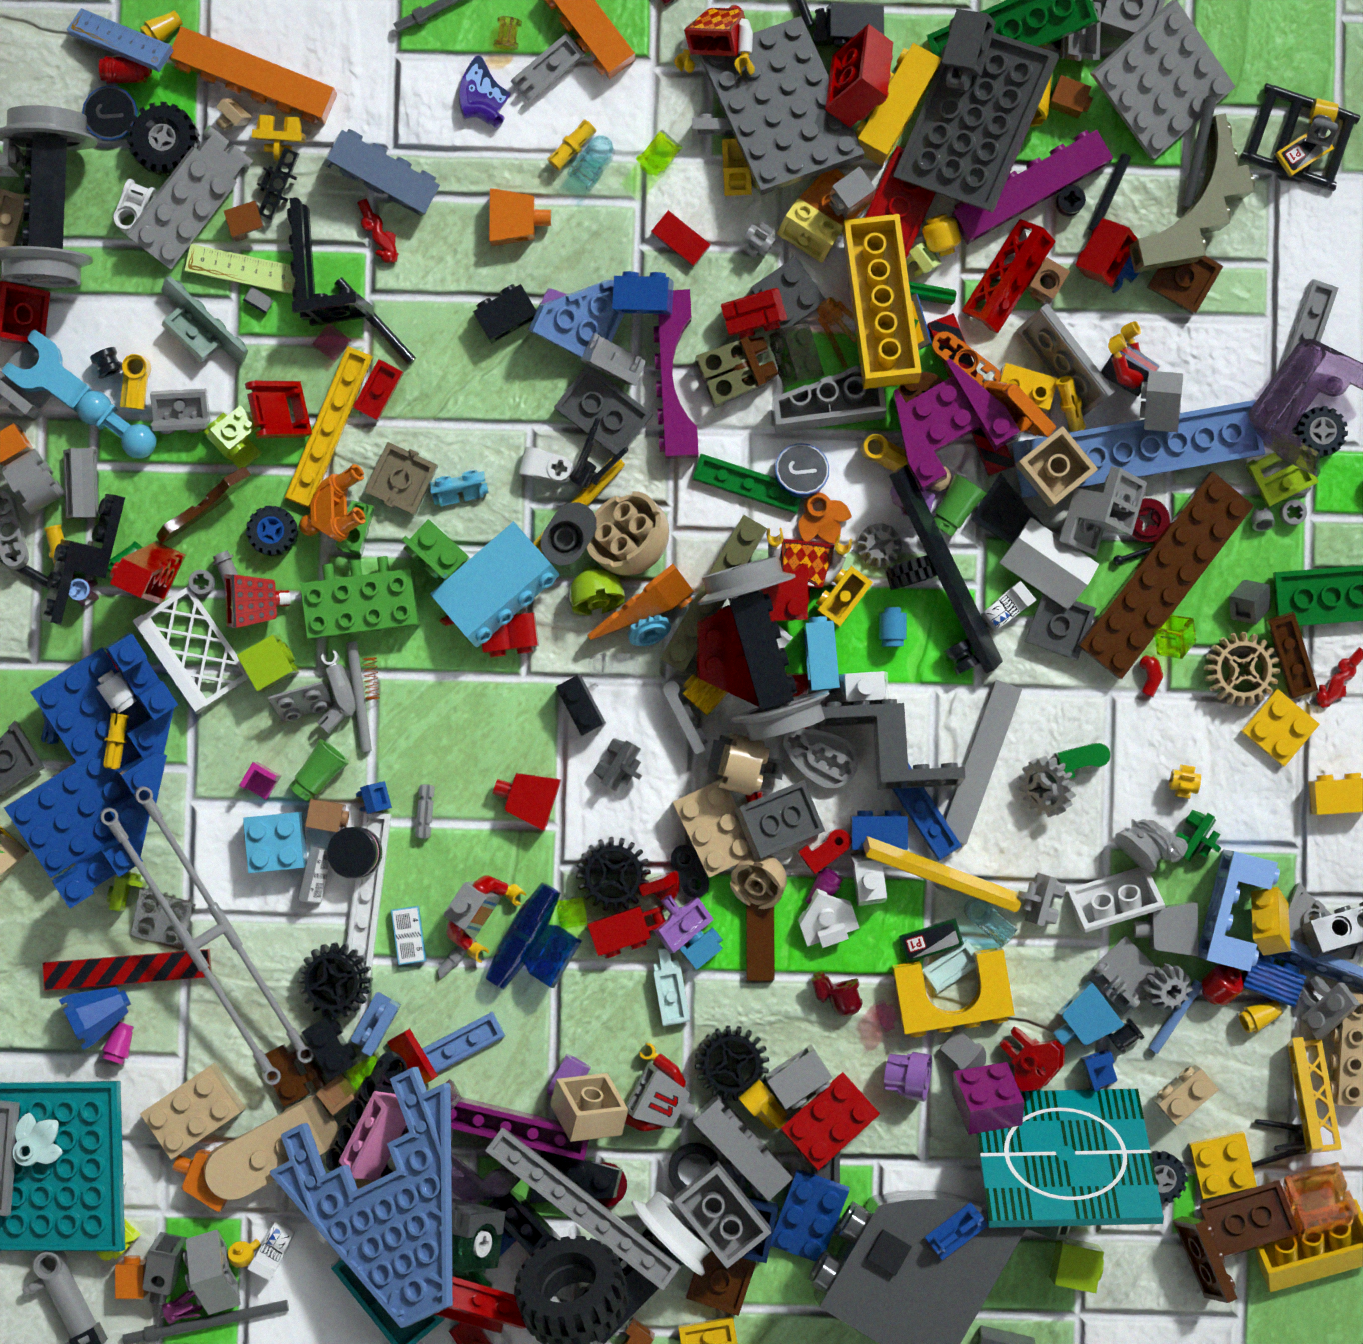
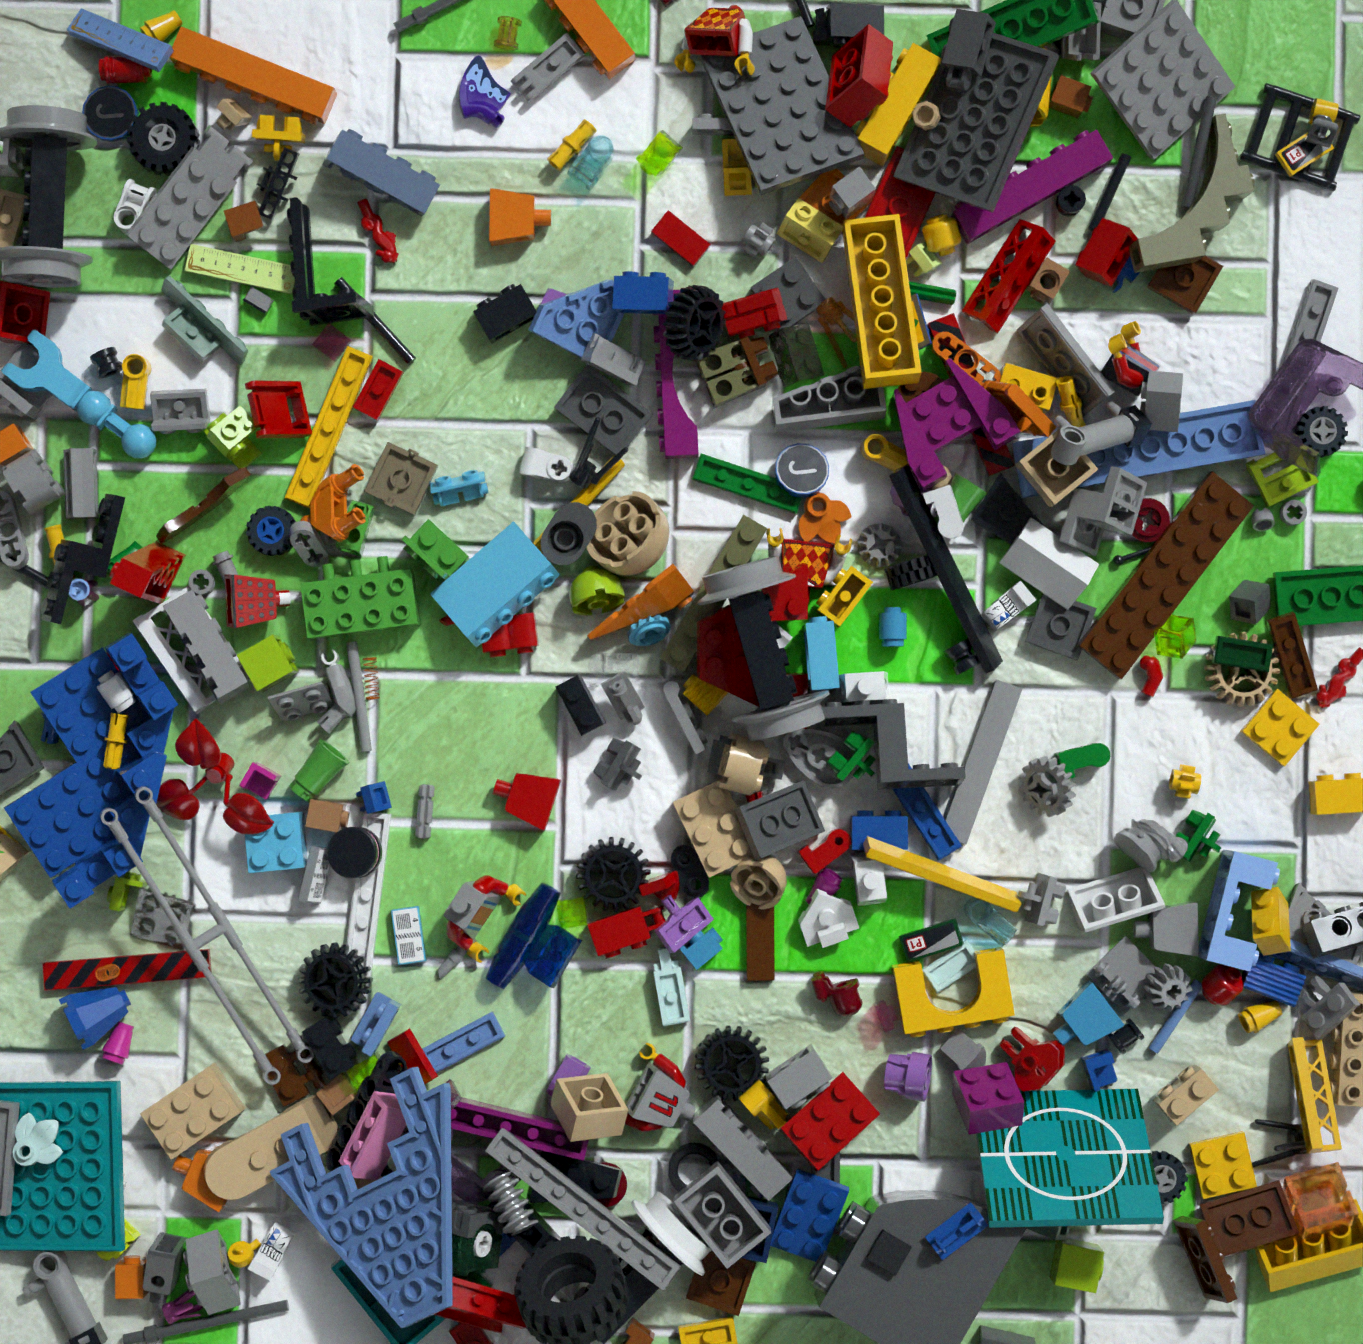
(105, 968): none -> orange piece
(196, 748): none -> red plant
(206, 646): none -> light grey wedge
(313, 542): none -> light grey beam
(509, 1204): none -> light grey piece
(624, 698): none -> light grey hinge
(694, 322): none -> black gear
(860, 747): none -> green hips
(926, 115): none -> tan tile
(950, 519): none -> white leg
(1125, 427): none -> light grey piece
(1242, 654): none -> dark green tile

